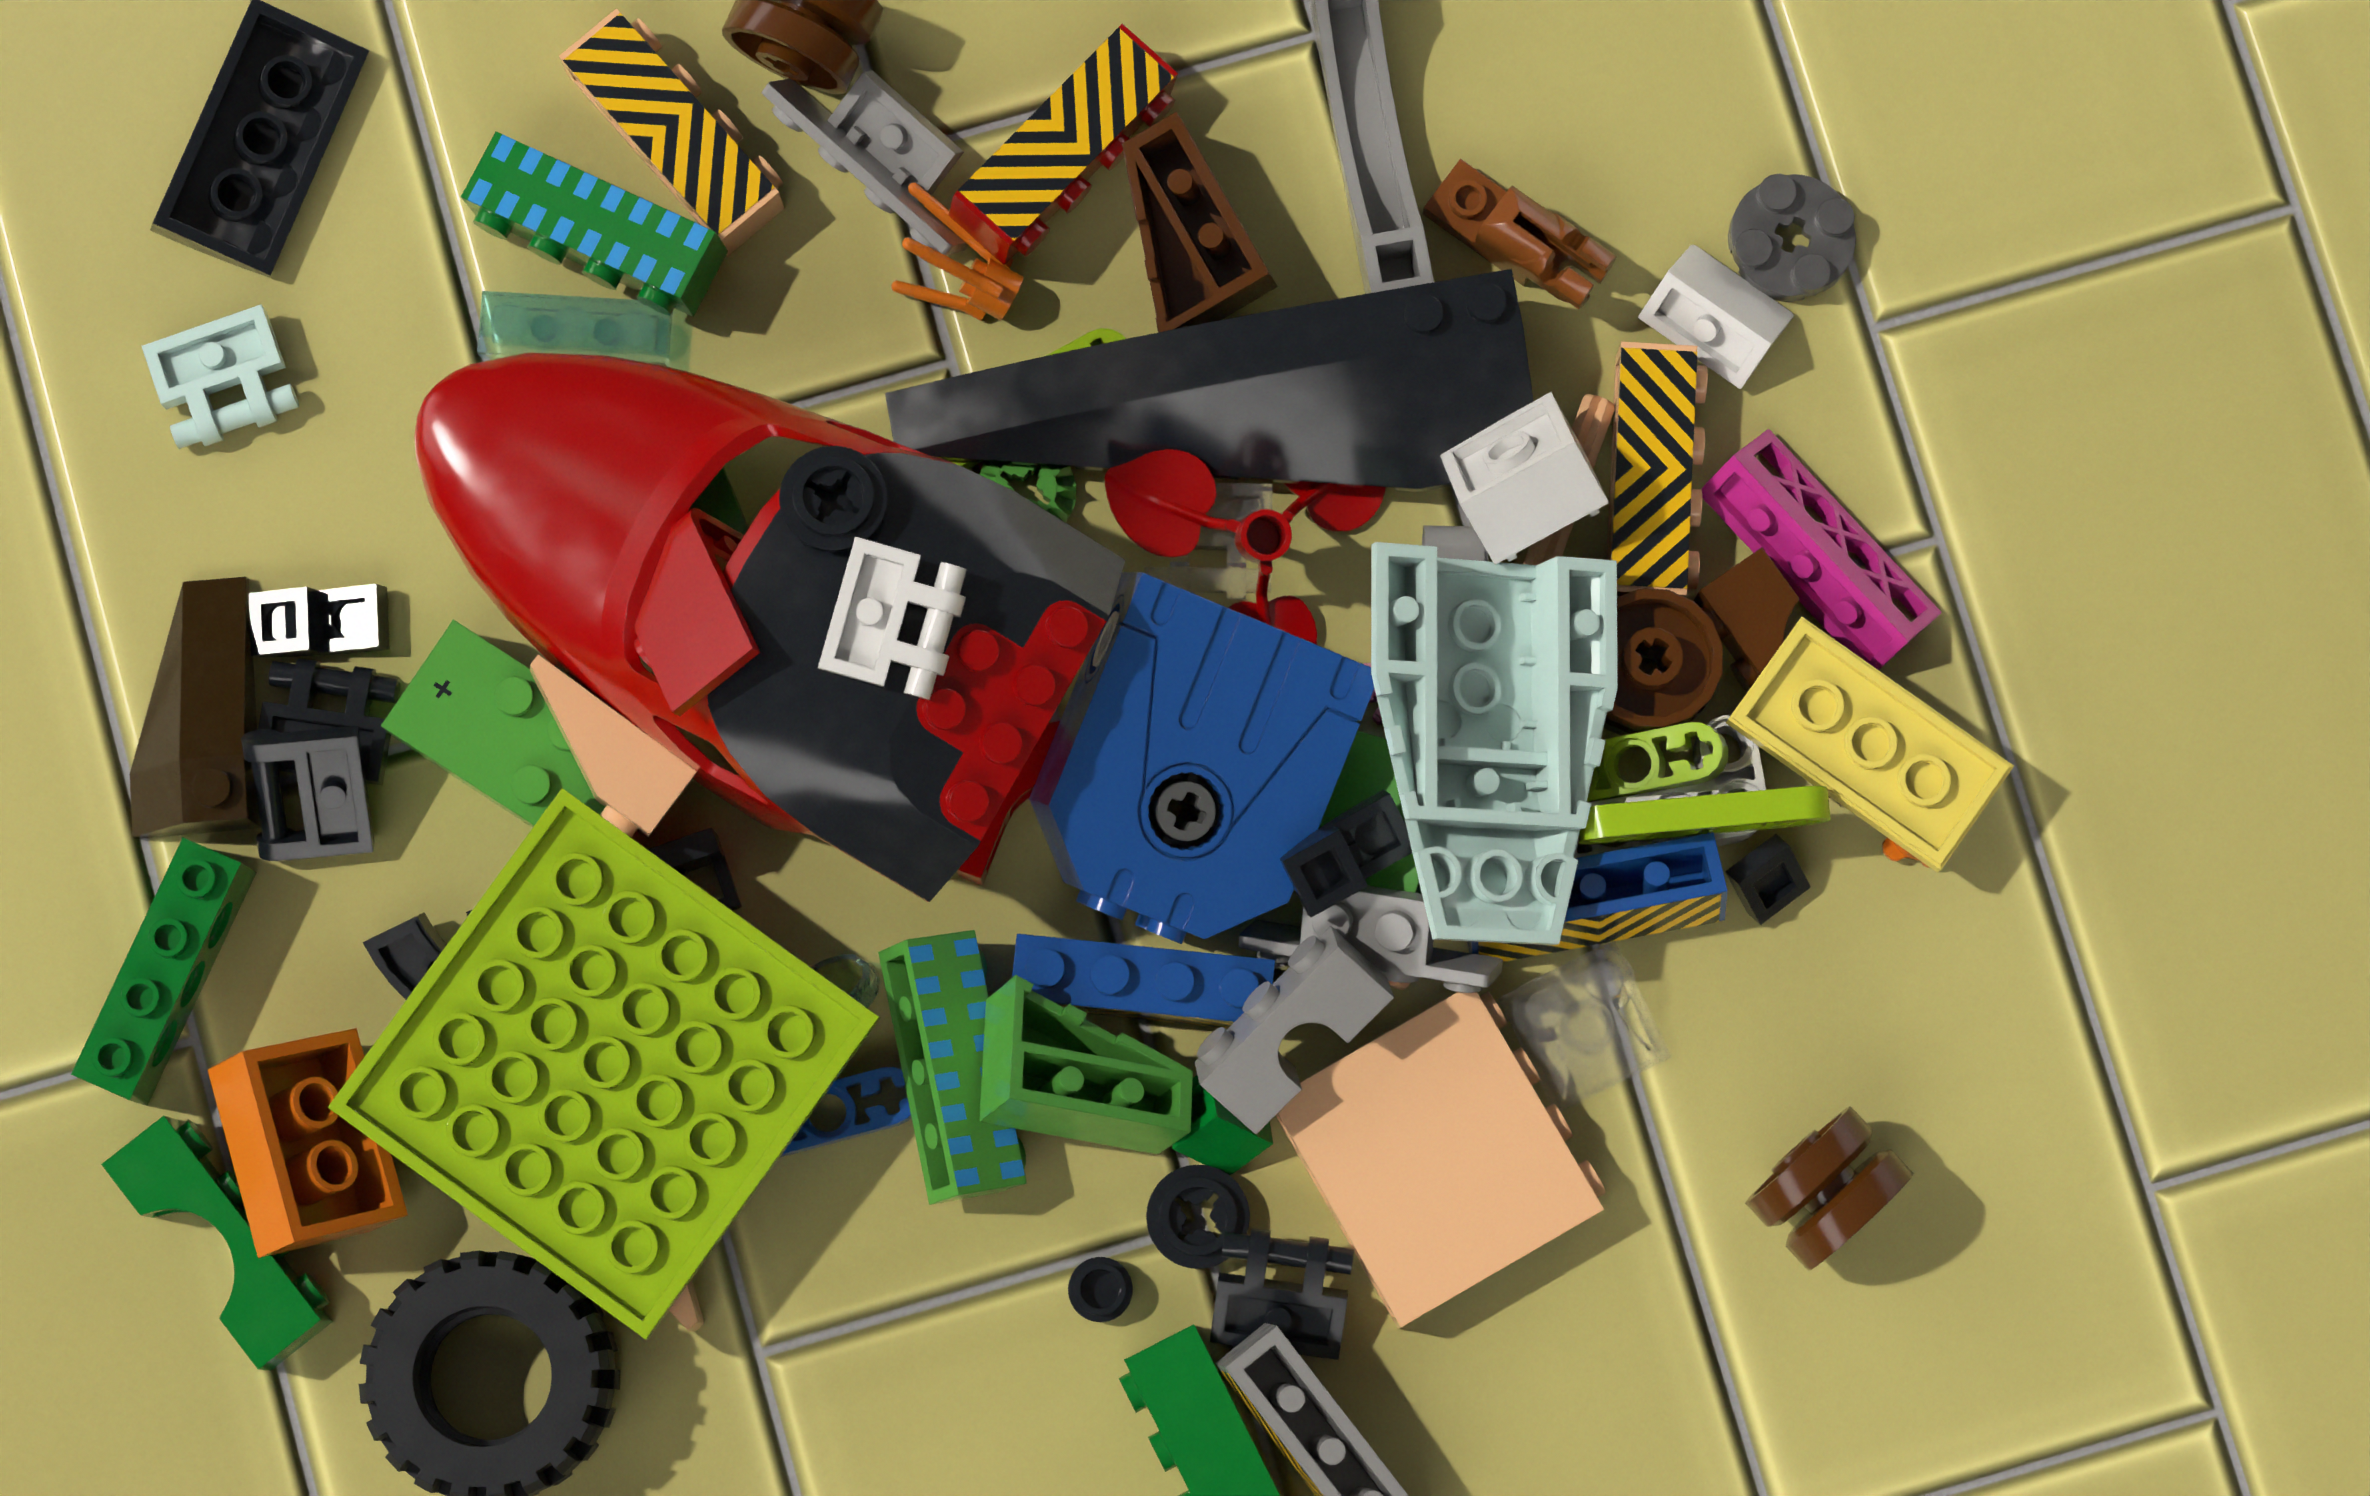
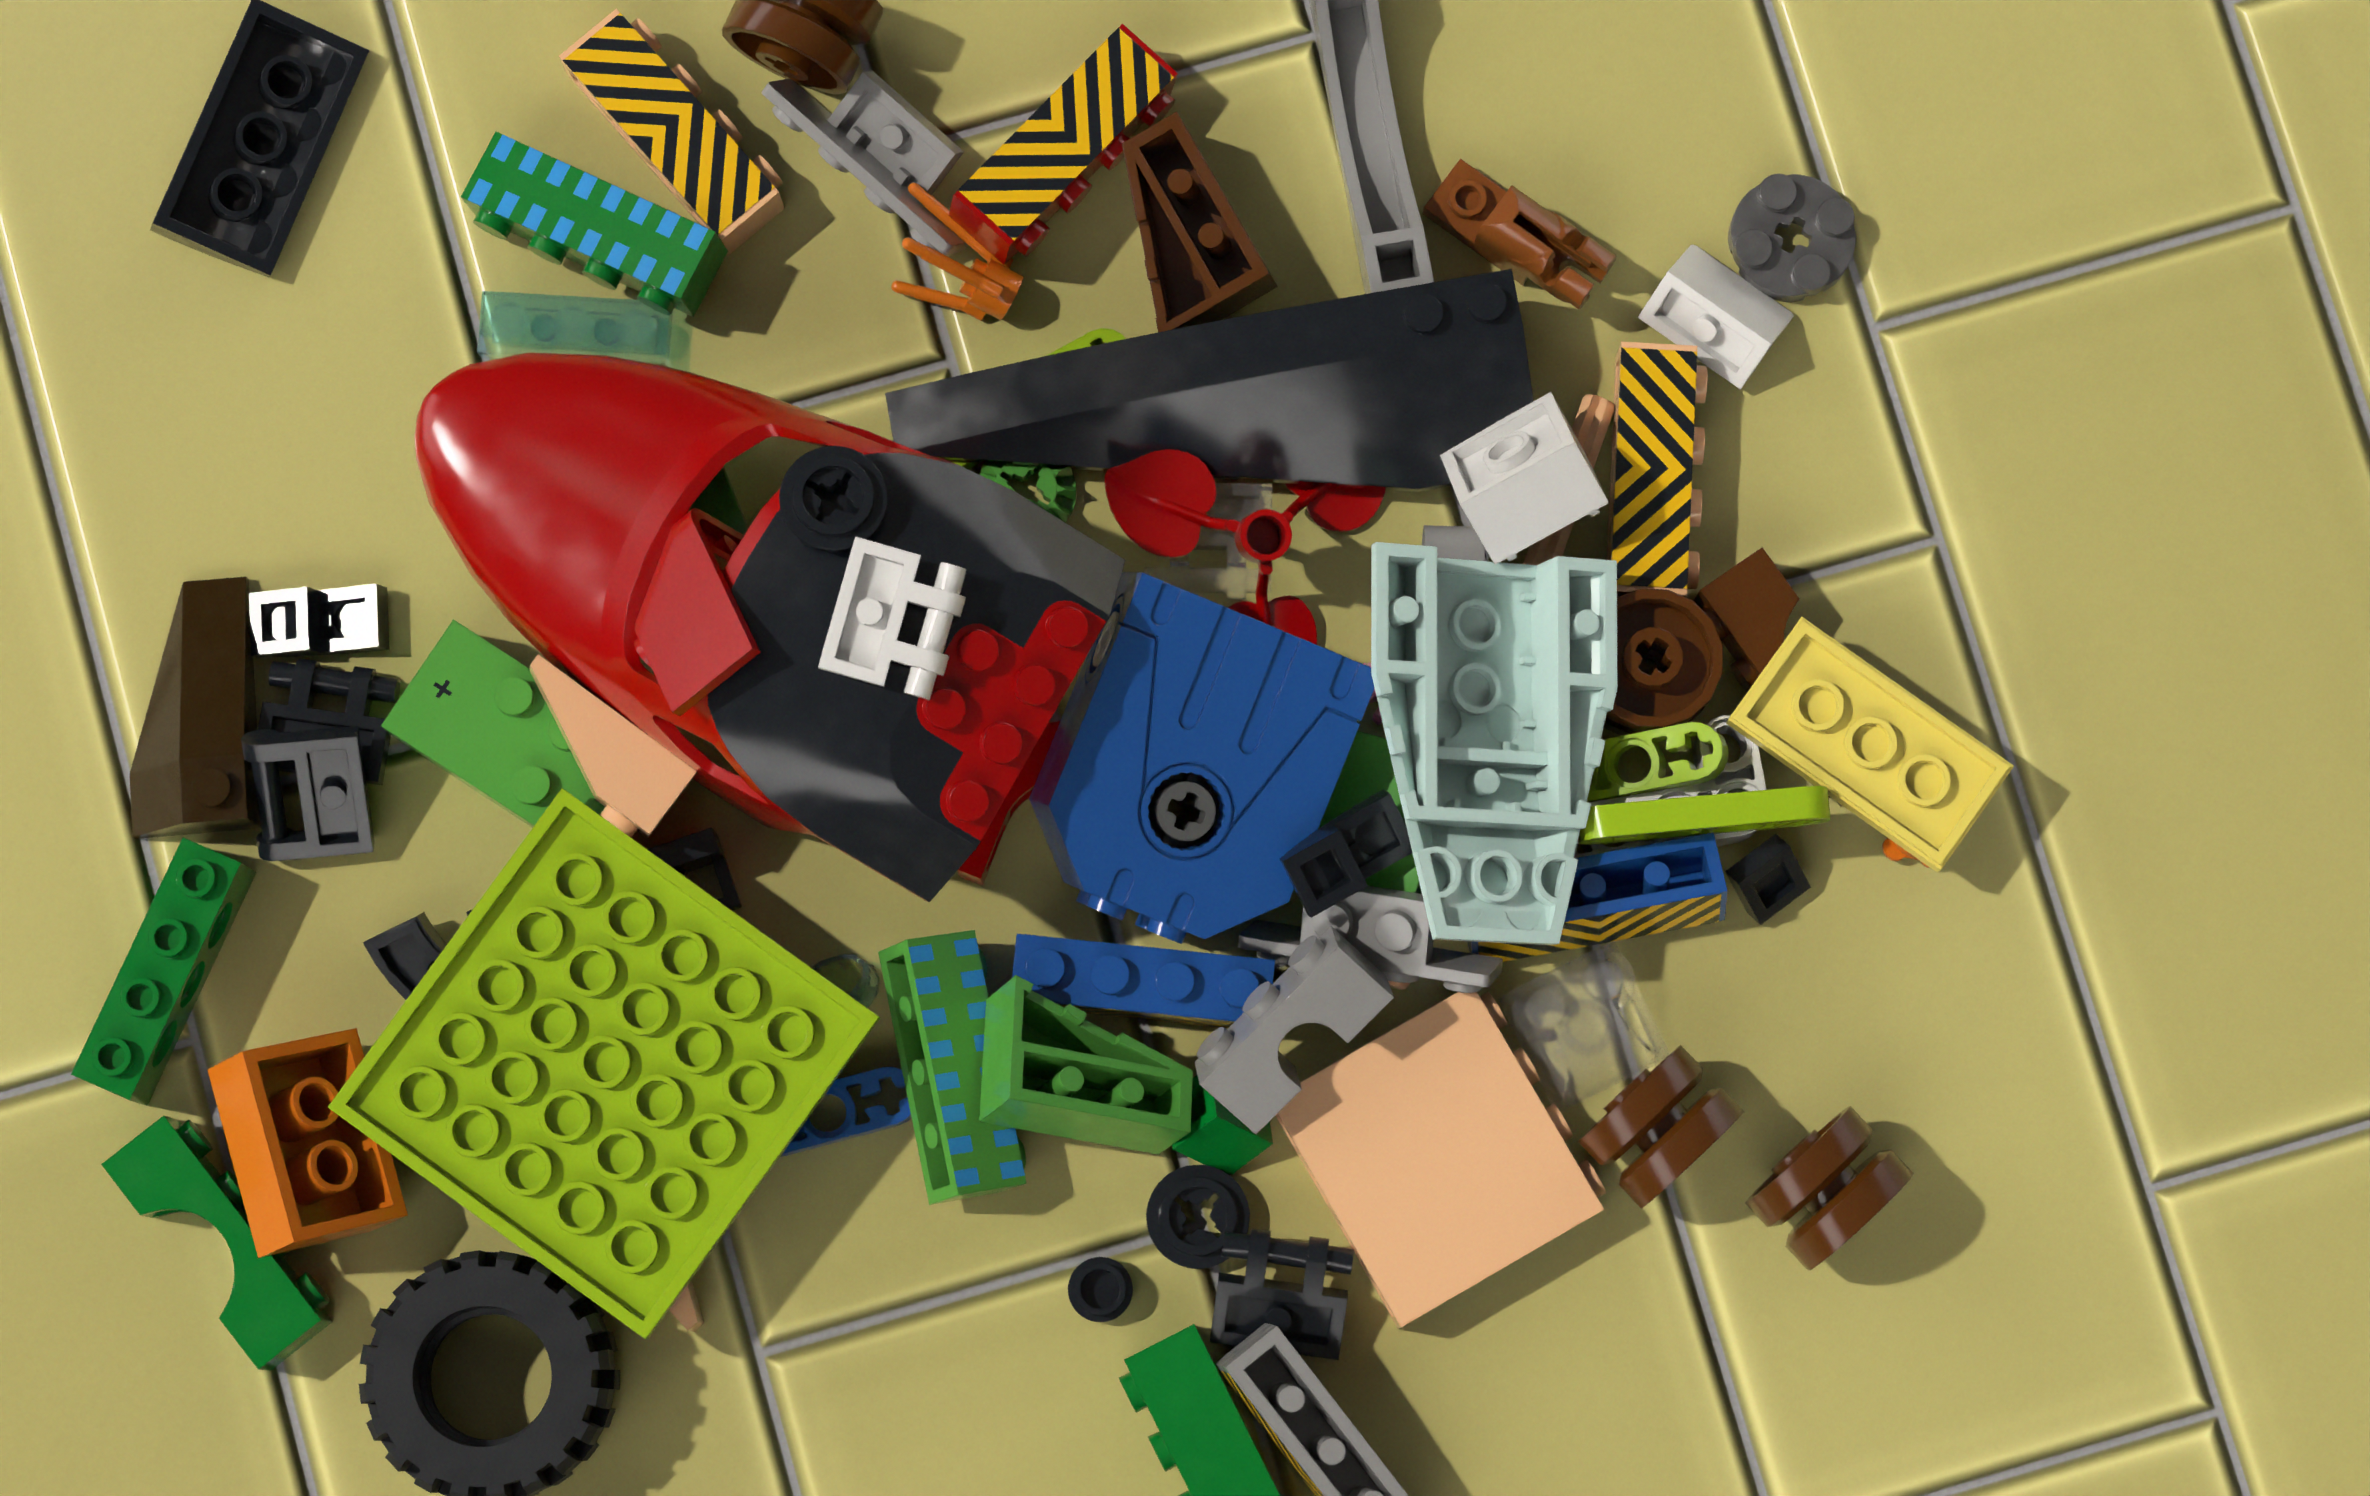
(213, 359): light aqua plate -> none
(1656, 1121): none -> reddish brown wheel
(1814, 555): dark pink fence -> none

